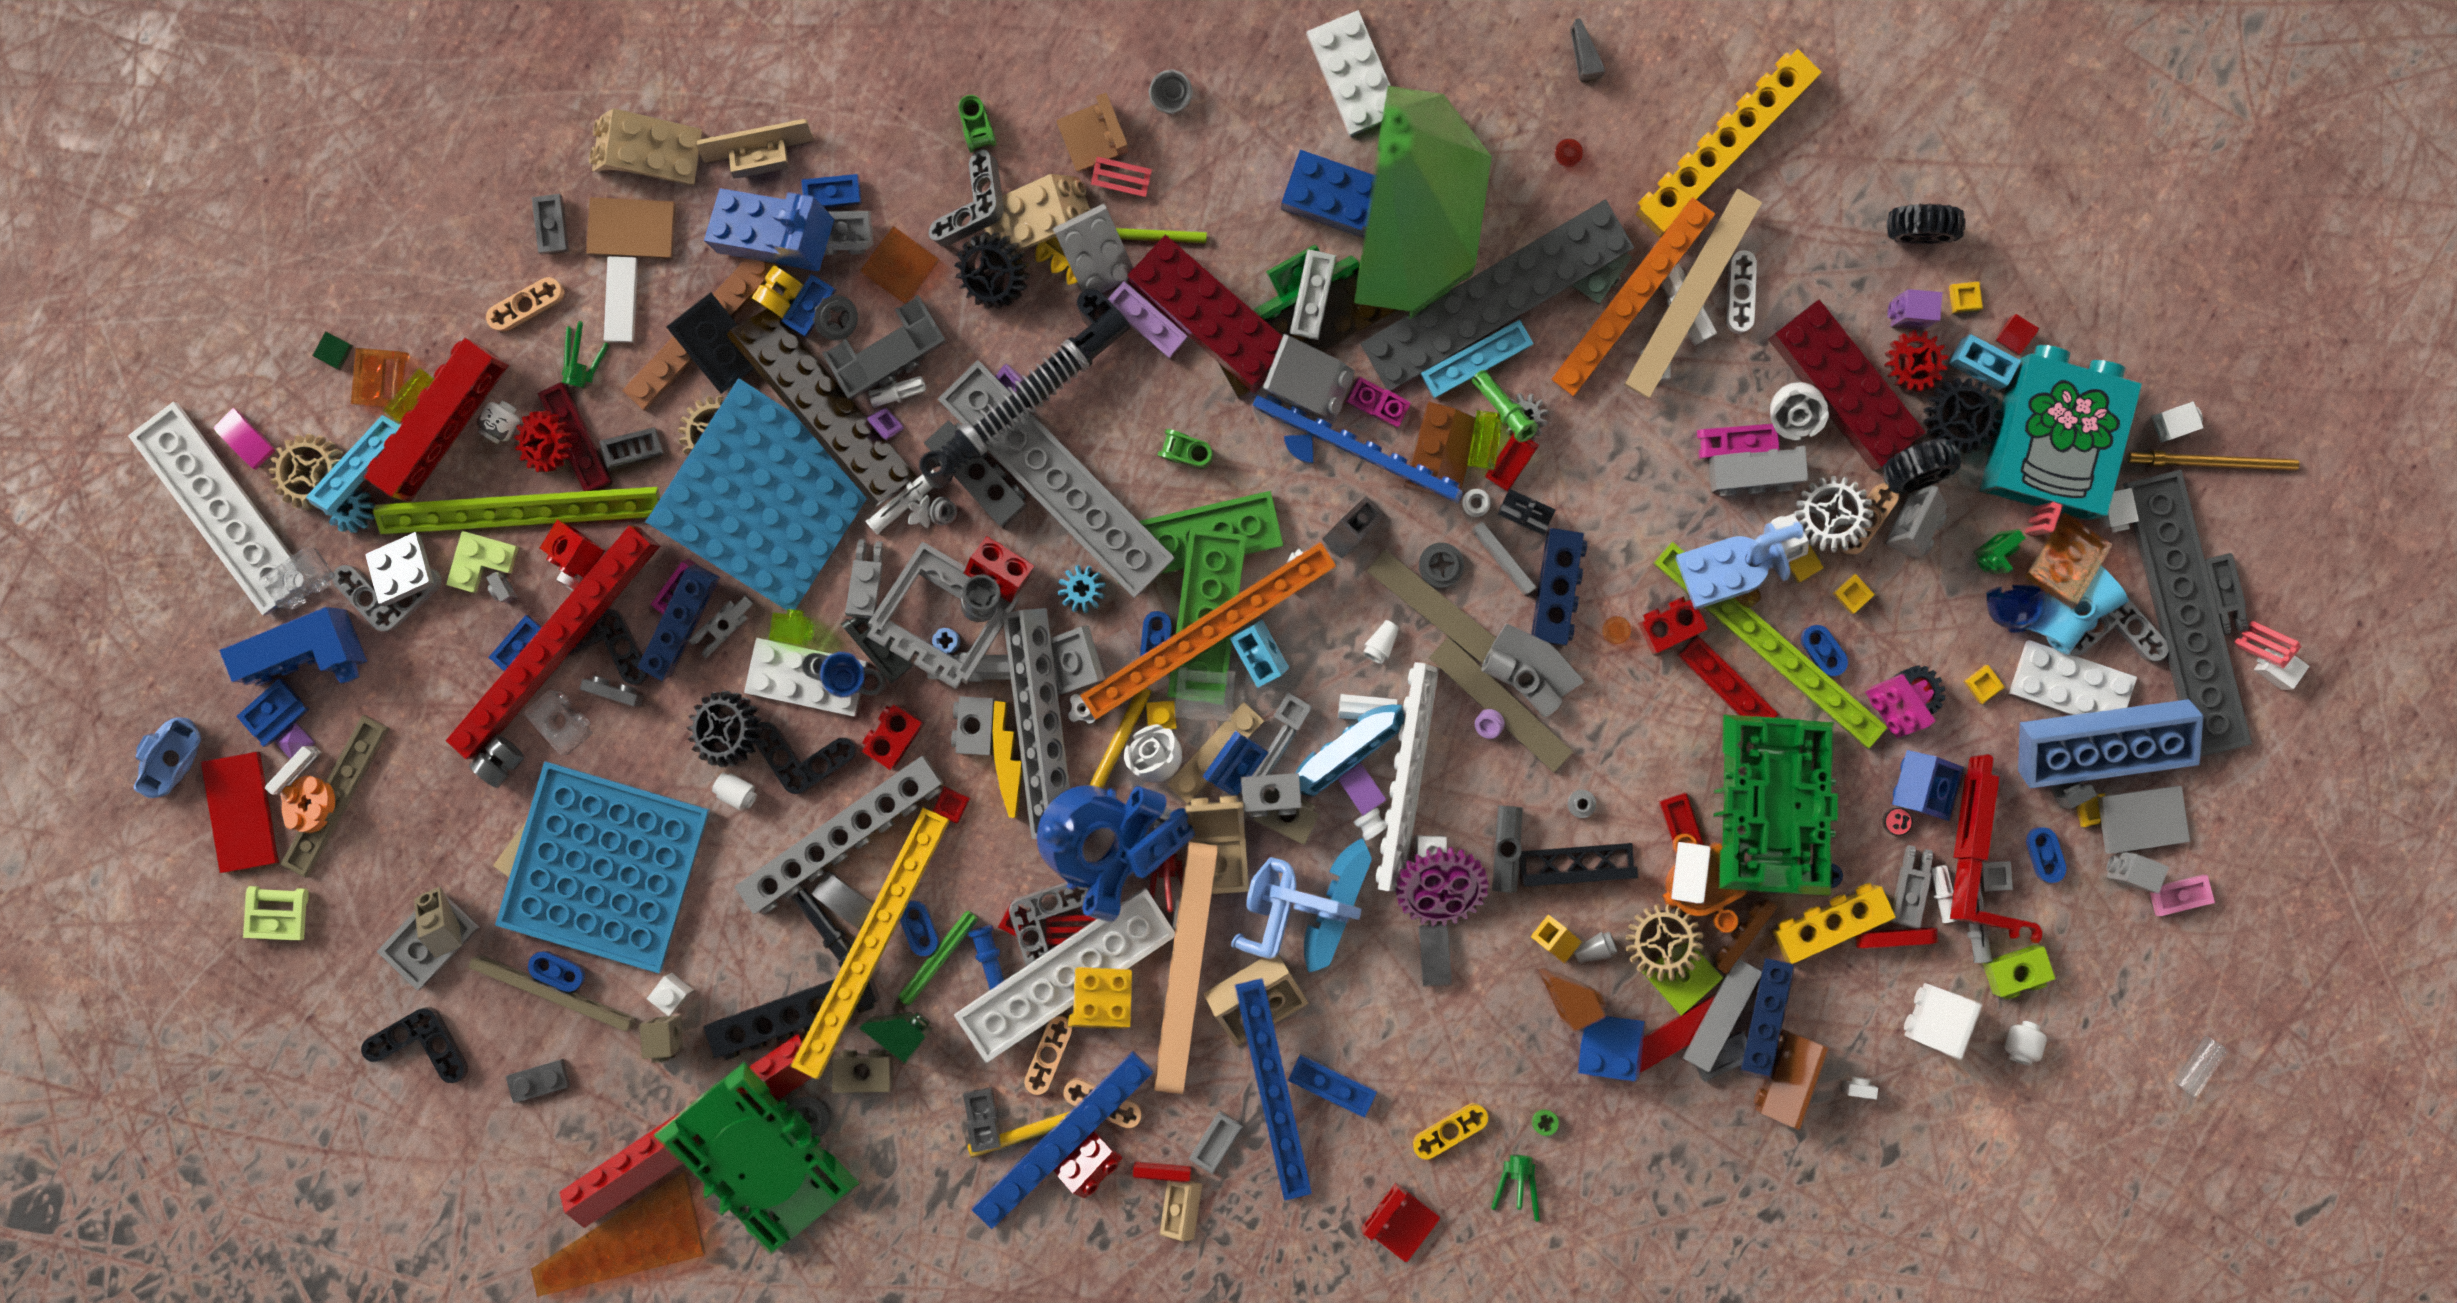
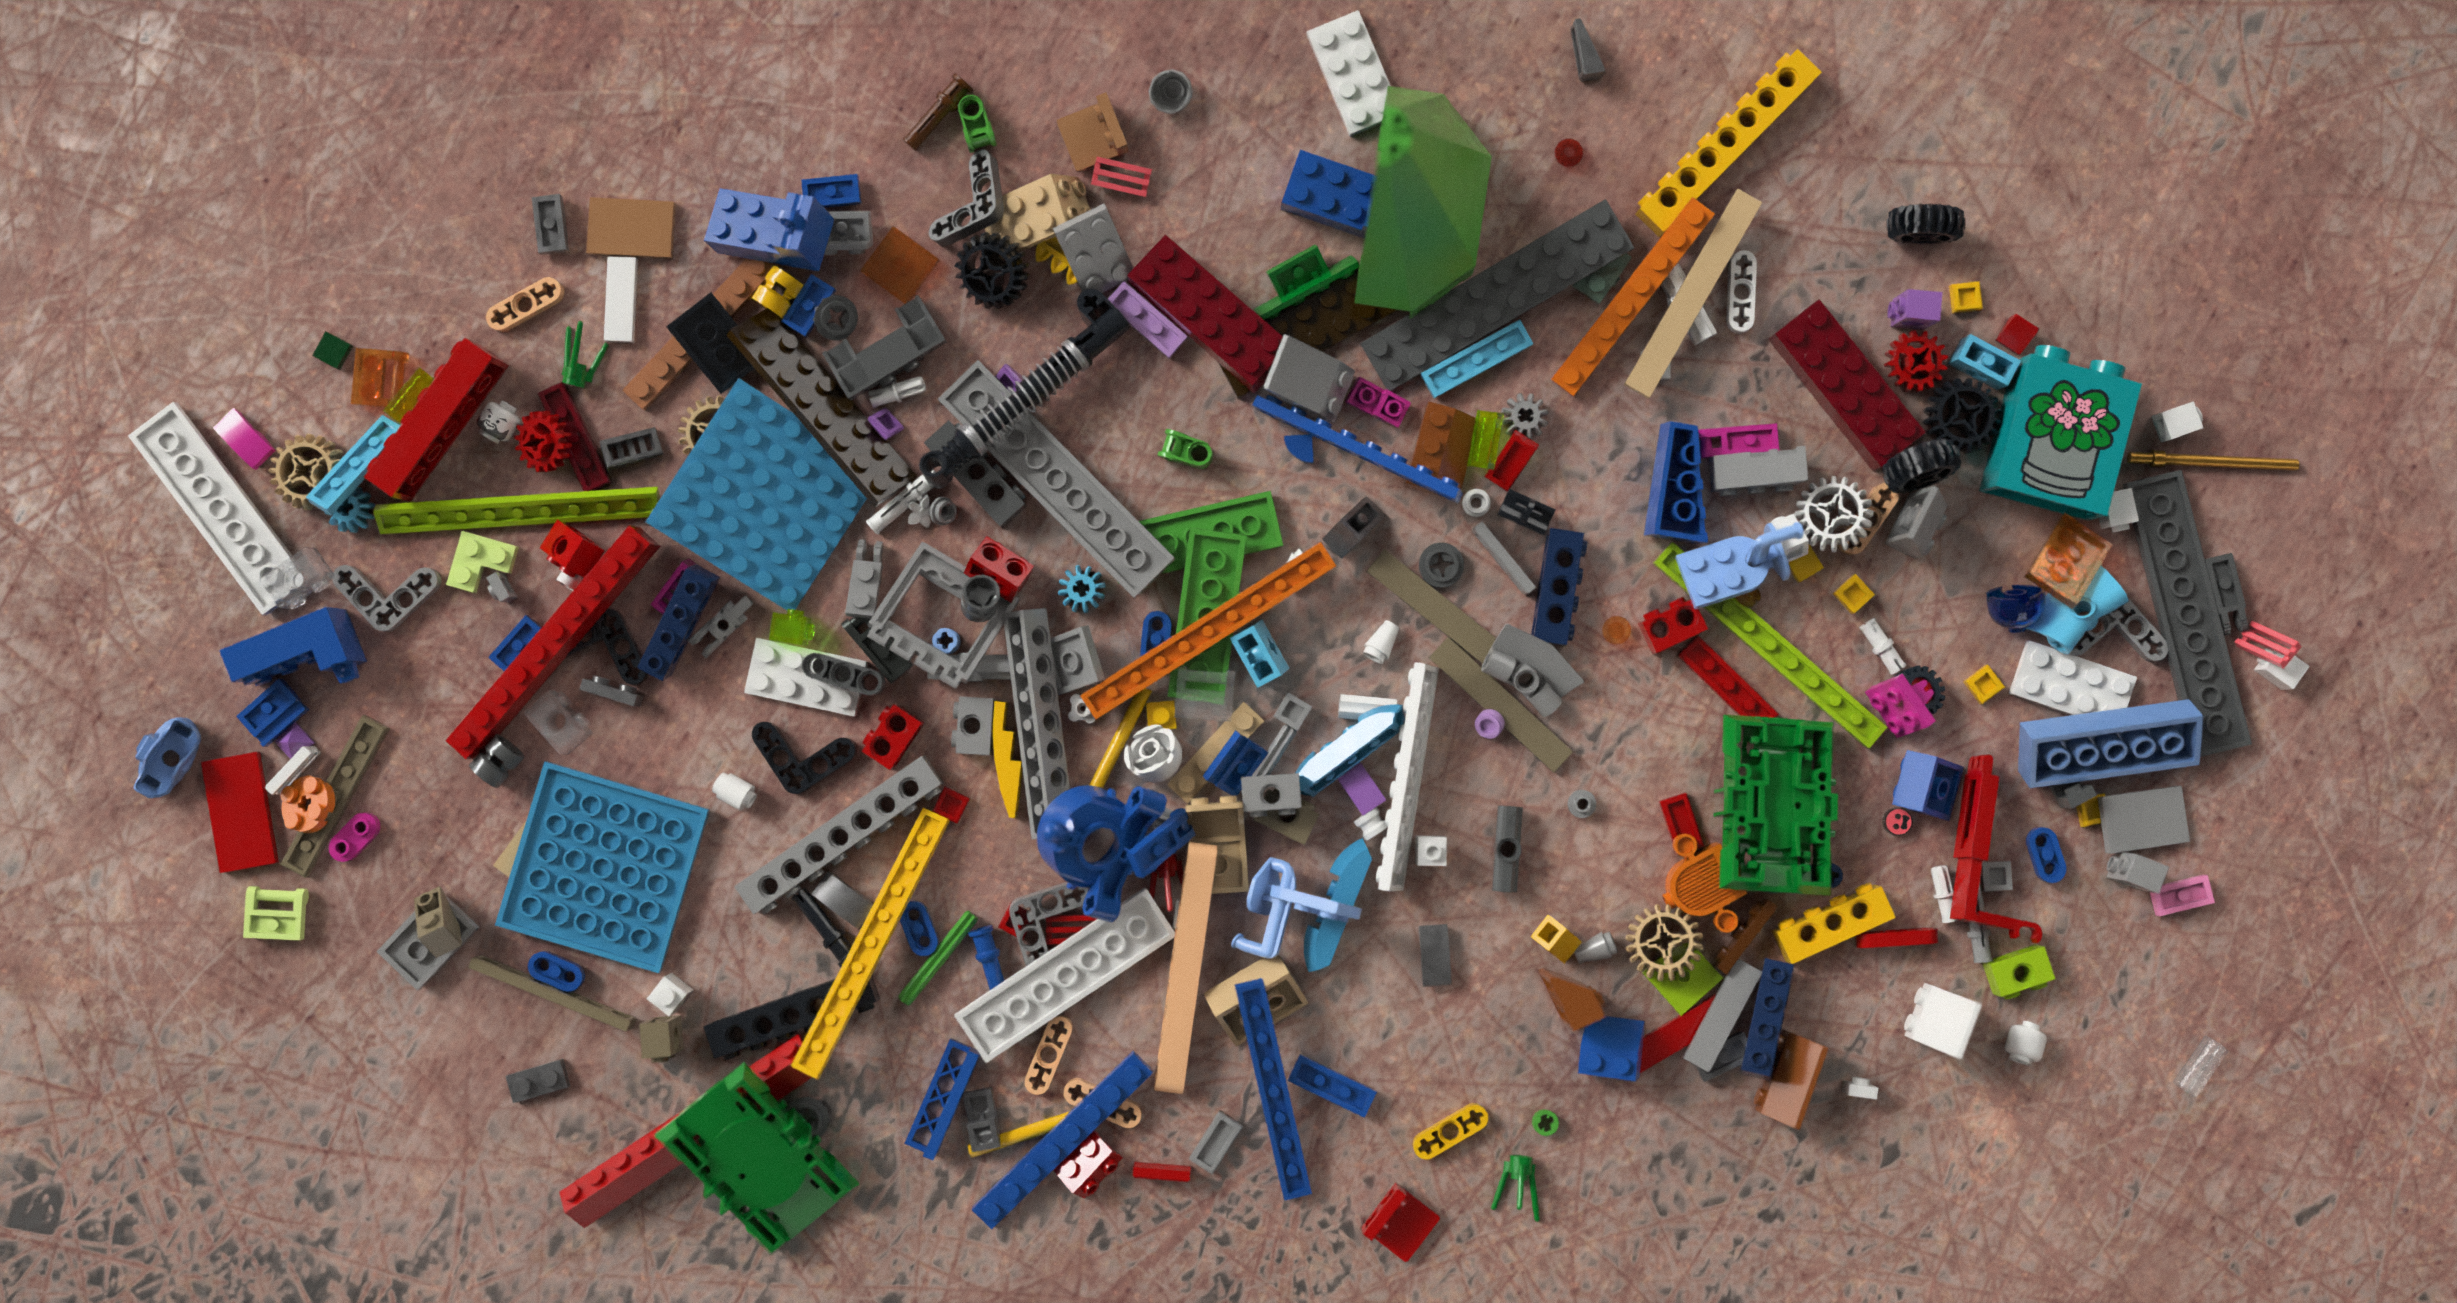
(353, 838): none -> dark pink plate
(399, 569): plate -> none
(426, 1036): black beam -> none
(641, 1237): clear orange wing -> none
(645, 146): tan bracket -> none
(737, 734): black gear -> none
(756, 149): tan bracket -> none
(842, 674): blue hair -> none
(846, 1079): dark tan brick -> none
(898, 1032): dark green slope -> none
(946, 102): none -> reddish brown pin
(951, 1105): none -> blue fence
(1101, 998): yellow bracket -> none
(1156, 235): lime bar -> none
(1180, 1210): tan slope -> none
(1313, 294): white tile -> none
(1441, 886): magenta gear -> none
(1510, 413): bright green pin -> none
(1578, 875): black fence -> none
(1676, 487): none -> blue wedge
(1690, 872): white slope -> none
(1798, 411): white cylinder -> none
(1824, 649): blue plate -> none
(1882, 646): none -> white pin
(1912, 889): light grey hinge -> none
(1992, 552): green bracket -> none
(2044, 514): coral tile -> none

